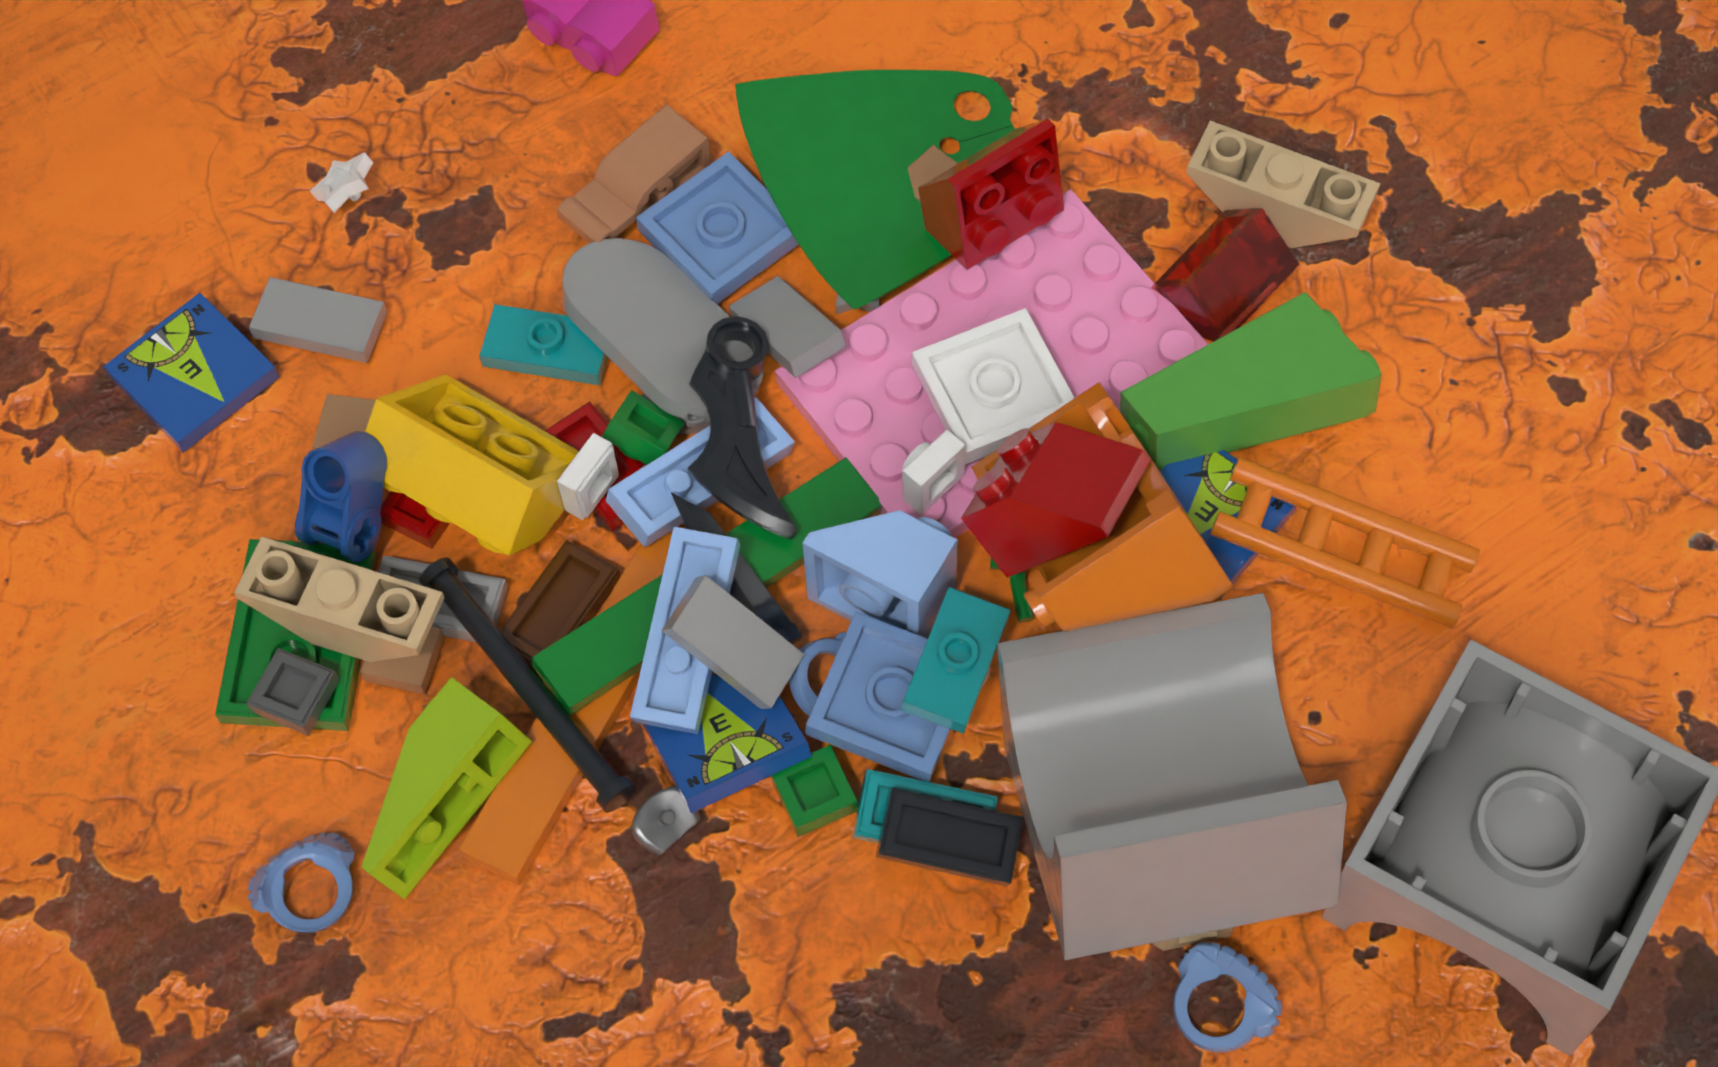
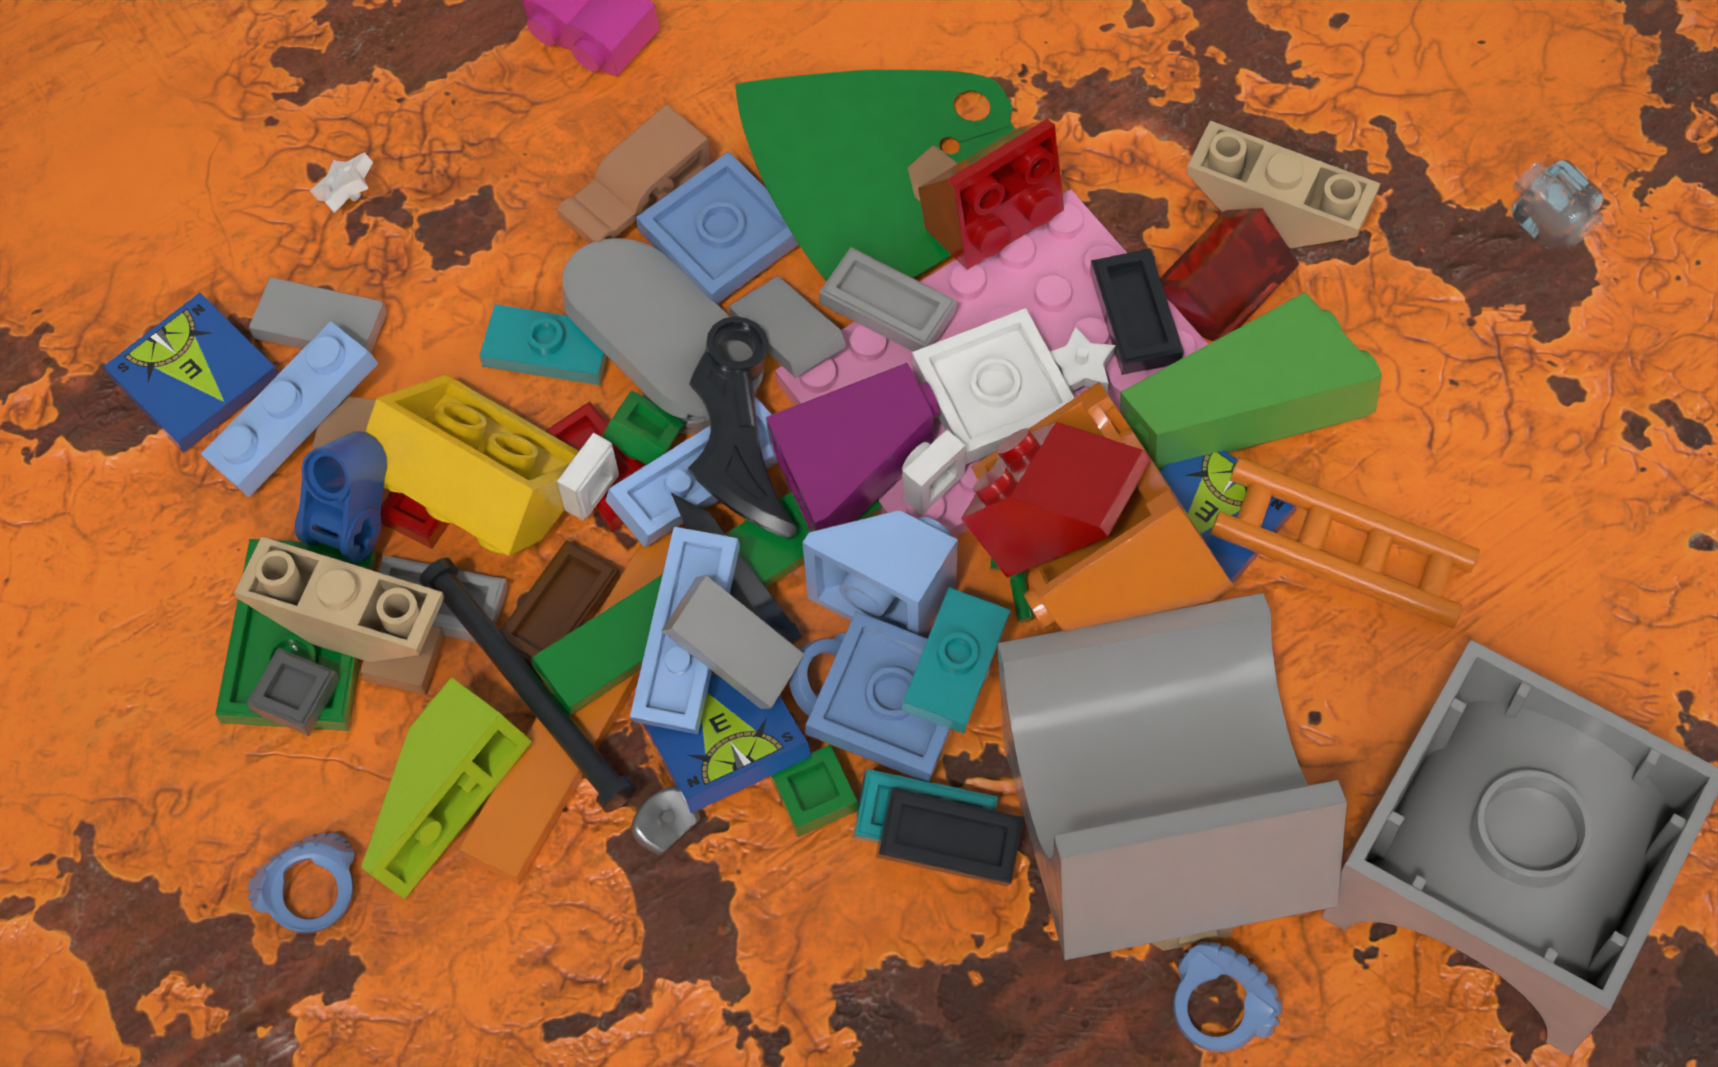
(289, 408): none -> light blue plate
(851, 443): none -> magenta slope
(887, 301): none -> light grey tile
(1083, 361): none -> white piece
(1136, 311): none -> black tile
(1557, 204): none -> clear head

